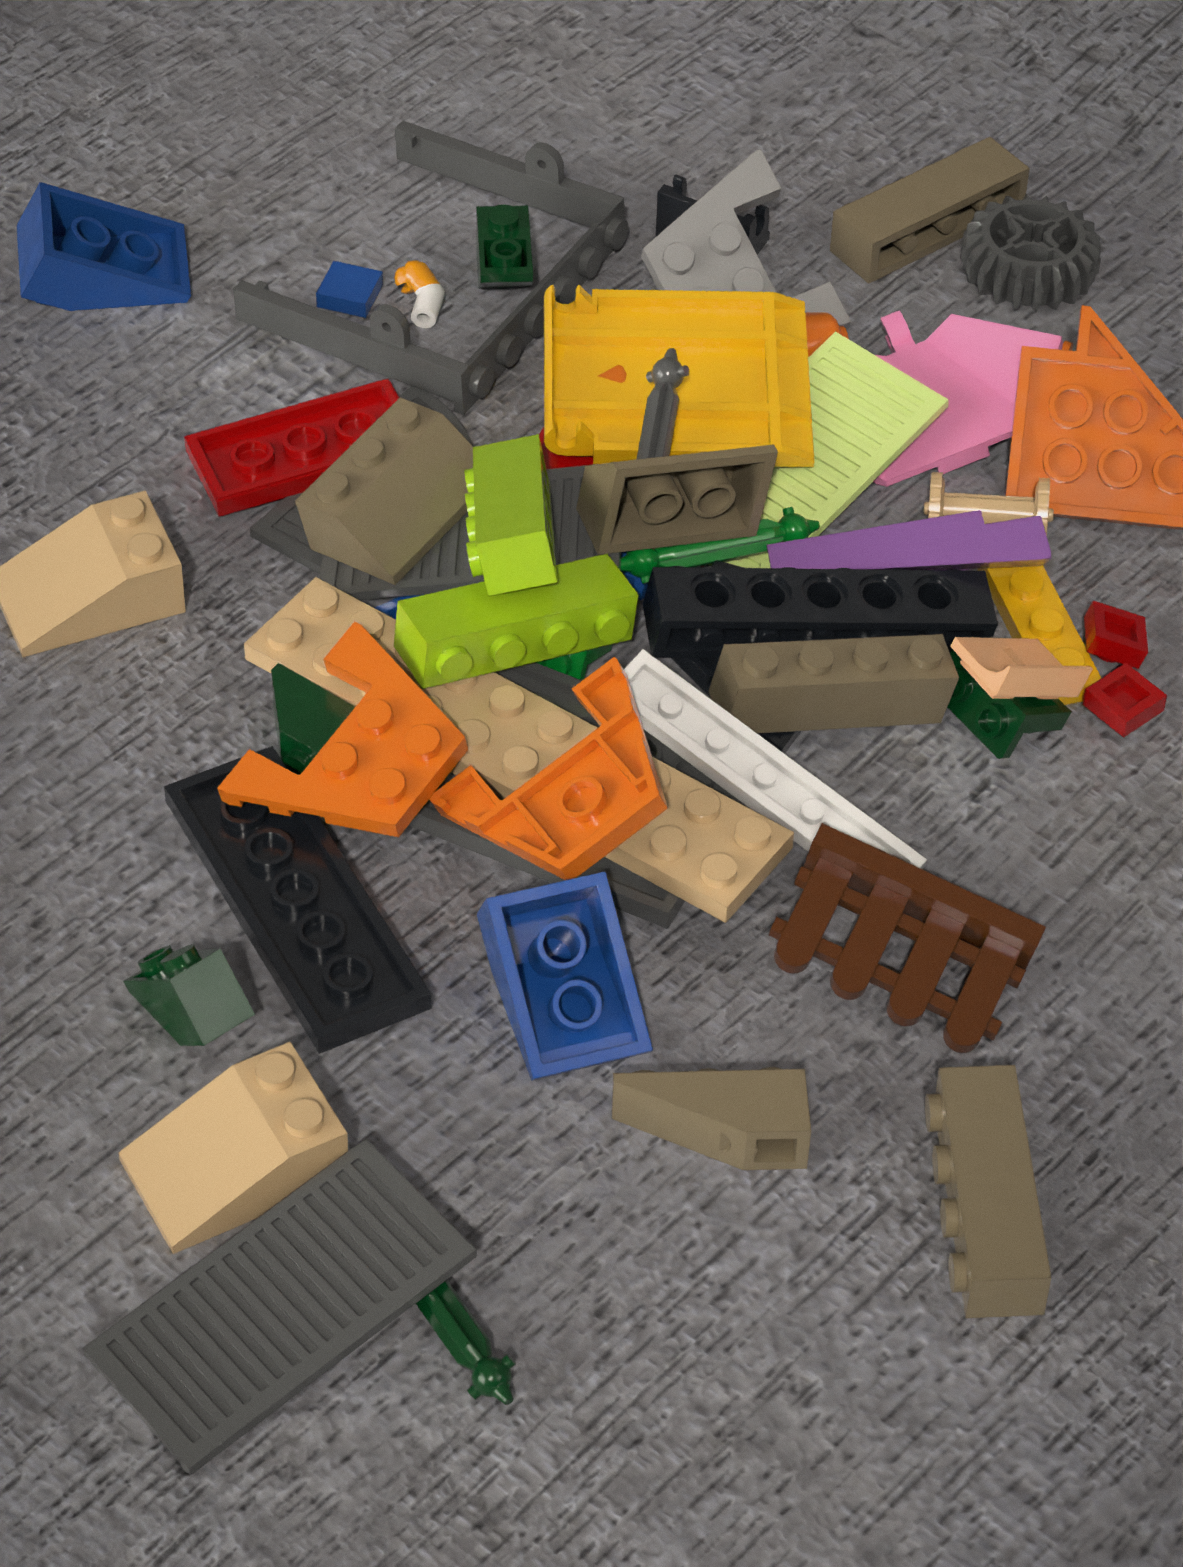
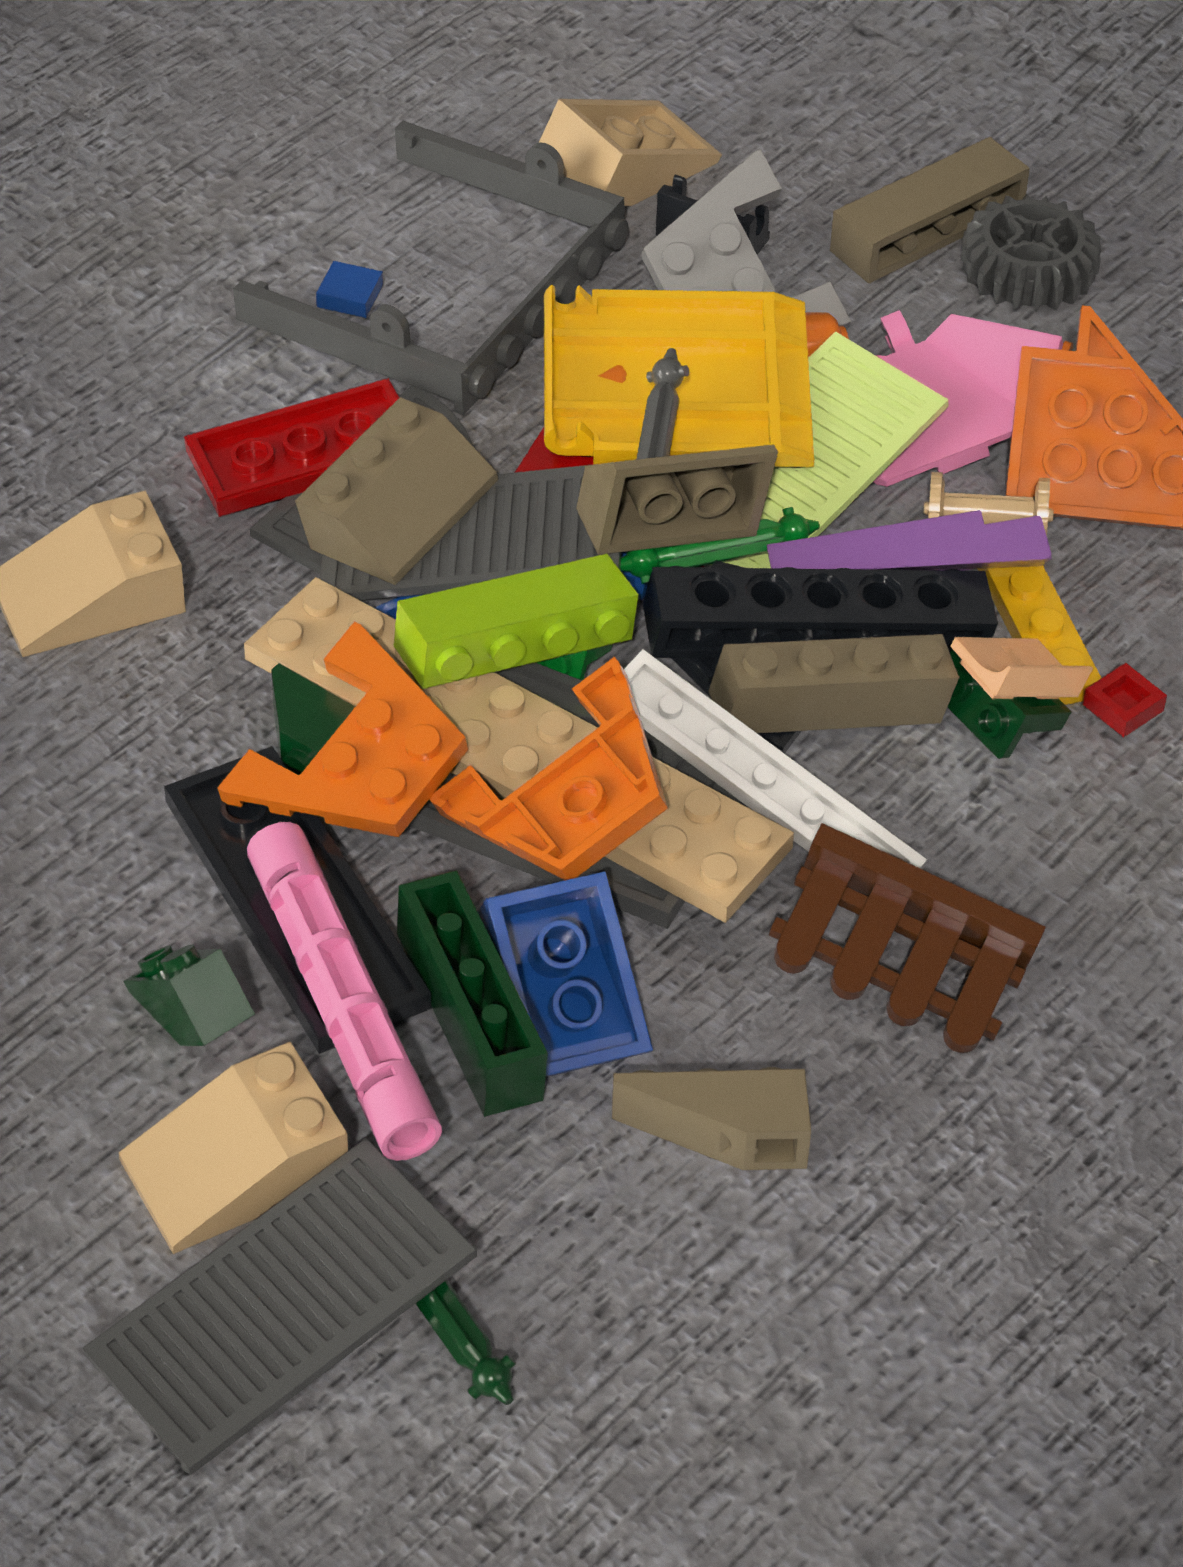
(98, 253): blue slope -> none
(344, 992): none -> bright pink piece
(430, 293): arm -> none
(472, 994): none -> dark green brick
(503, 246): dark green slope -> none
(510, 516): lime brick -> none
(625, 145): none -> tan slope
(990, 1192): dark tan brick -> none
(1115, 634): red plate -> none

